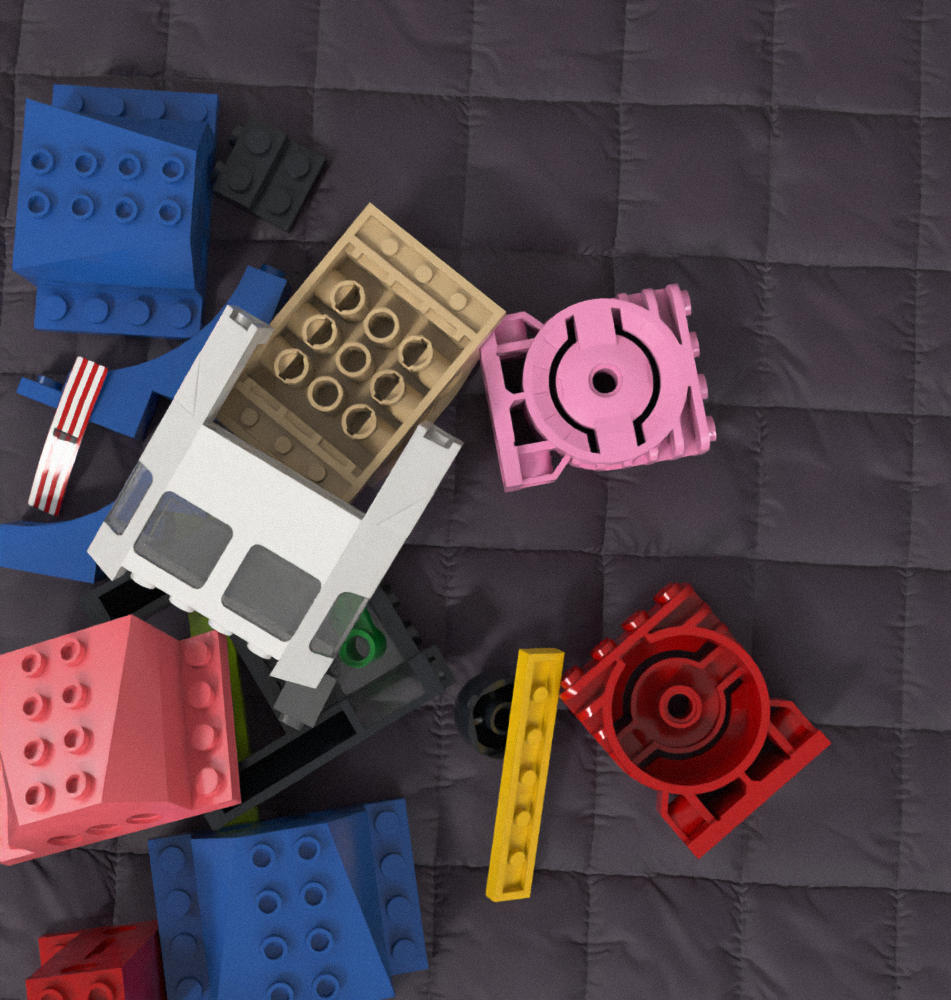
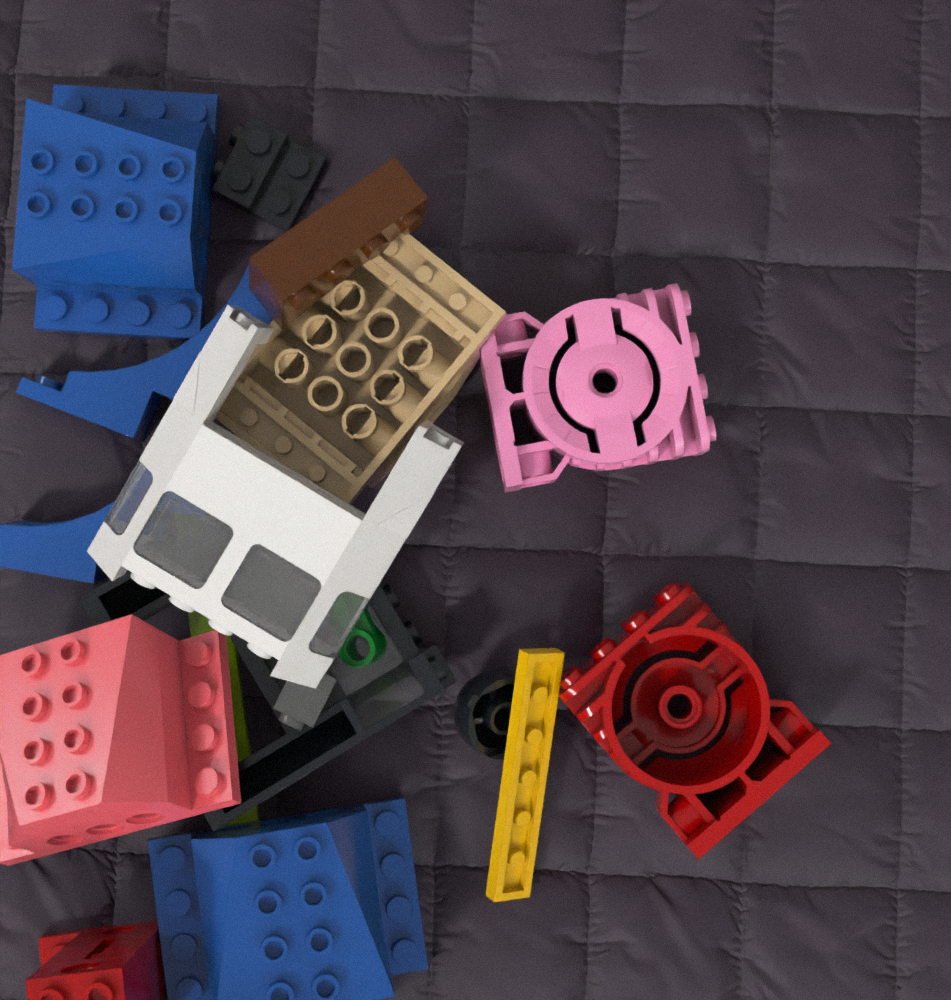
(66, 435): sticker -> none
(335, 242): none -> reddish brown wedge

